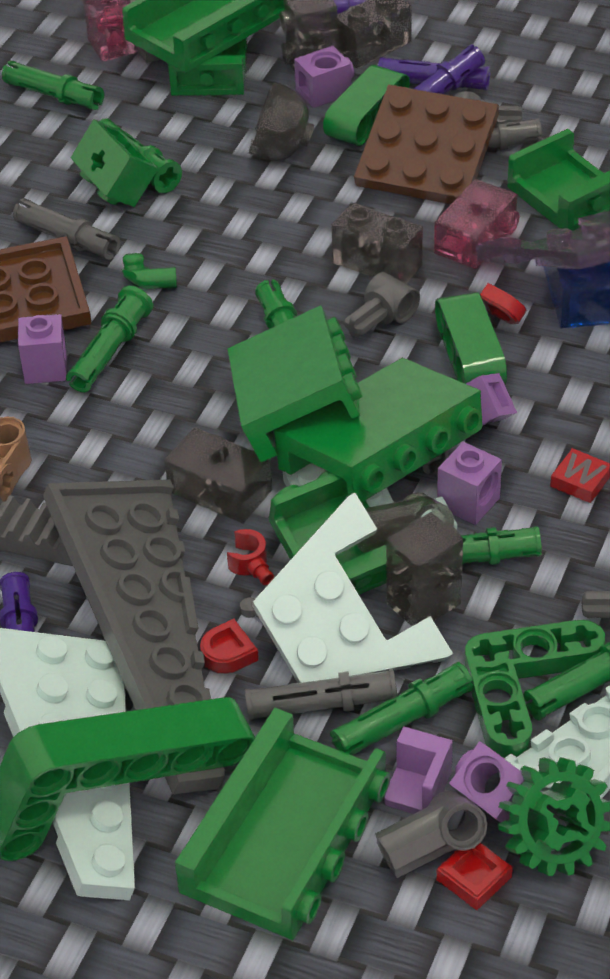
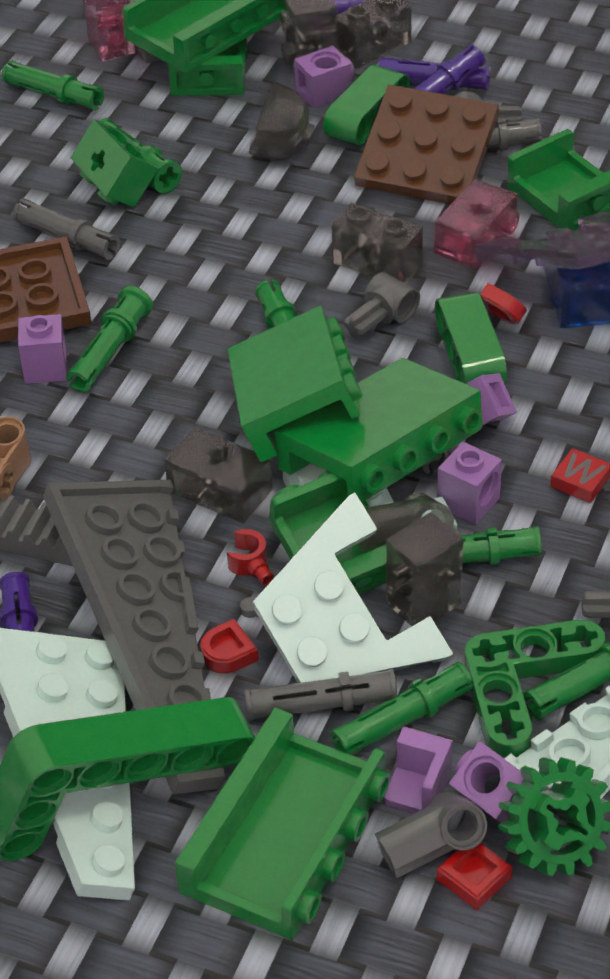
(145, 277): green arm -> none

